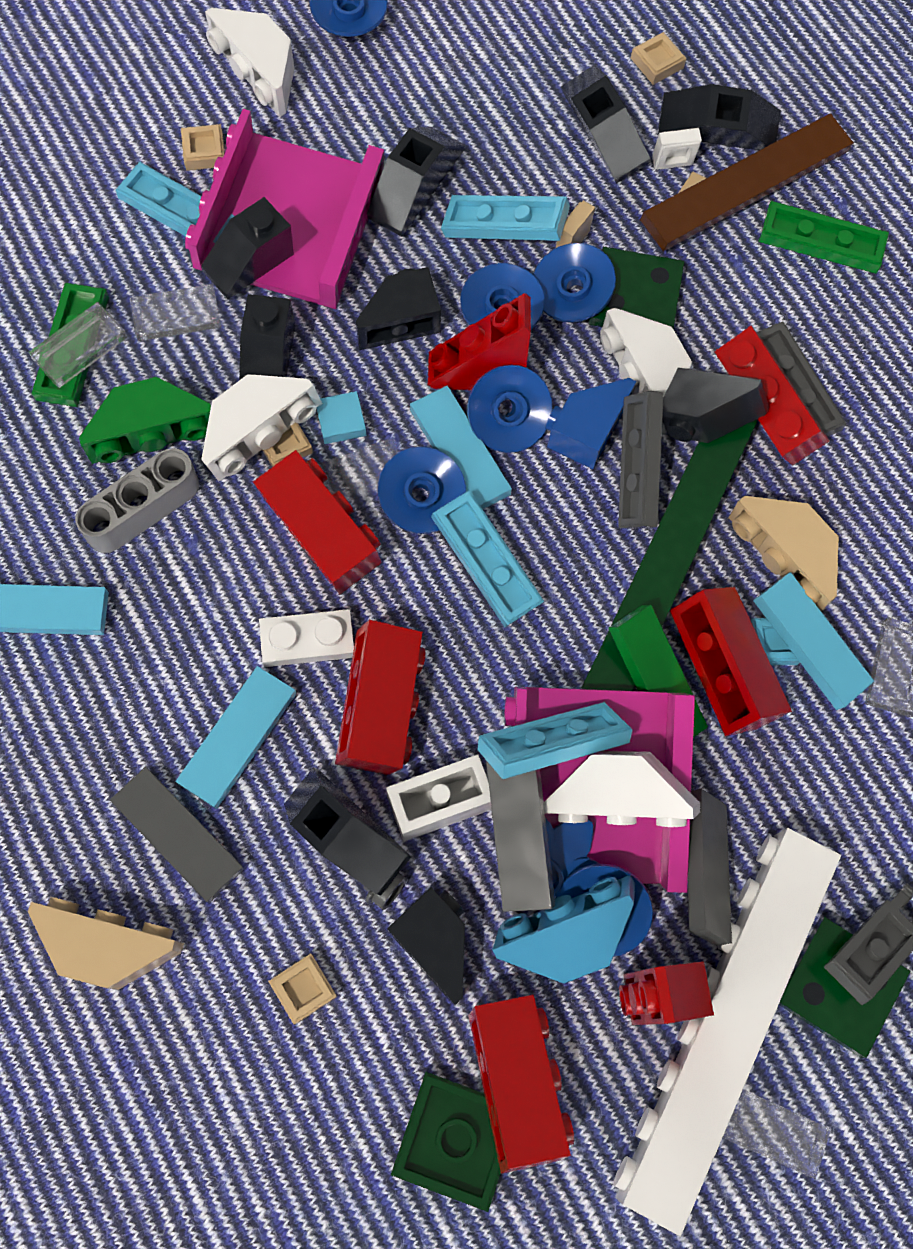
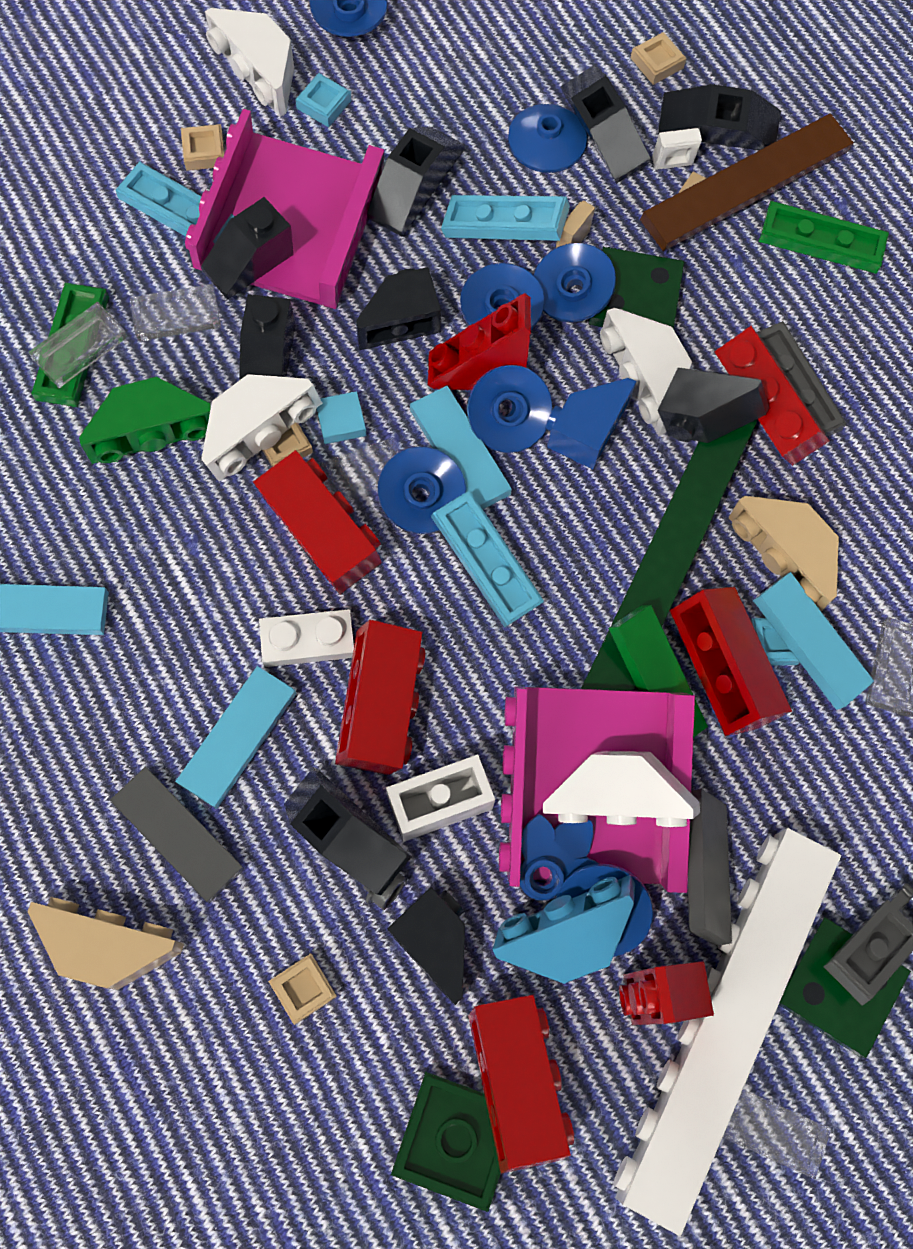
(145, 480): light grey beam -> none
(323, 100): none -> medium azure tile
(521, 841): dark grey tile -> none
(547, 138): none -> blue dish
(553, 740): medium azure tile -> none
(640, 460): dark grey tile -> none

